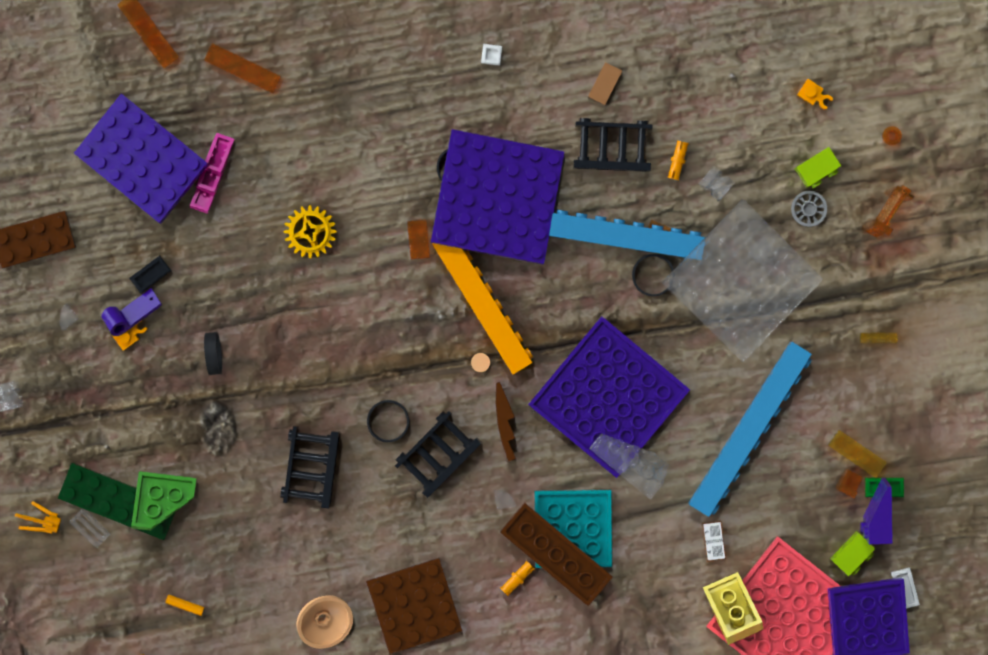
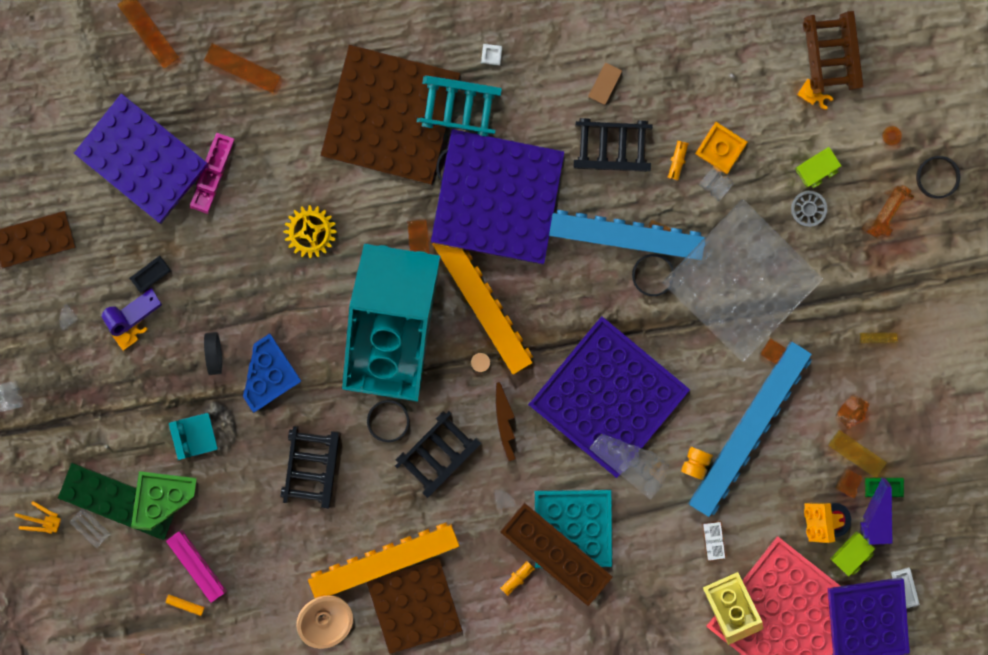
(193, 436): none -> teal bracket
(196, 566): none -> dark pink fence
(268, 374): none -> blue plate
(378, 113): none -> reddish brown plate
(385, 561): none -> light orange brick
(390, 321): none -> teal brick
(452, 87): none -> teal fence
(697, 461): none -> light orange wheel
(721, 147): none -> light orange tile
(773, 351): none -> clear orange tile
(826, 521): none -> light orange plate
(851, 51): none -> reddish brown fence
(852, 411): none -> clear orange hair
(957, 177): none -> black tyre

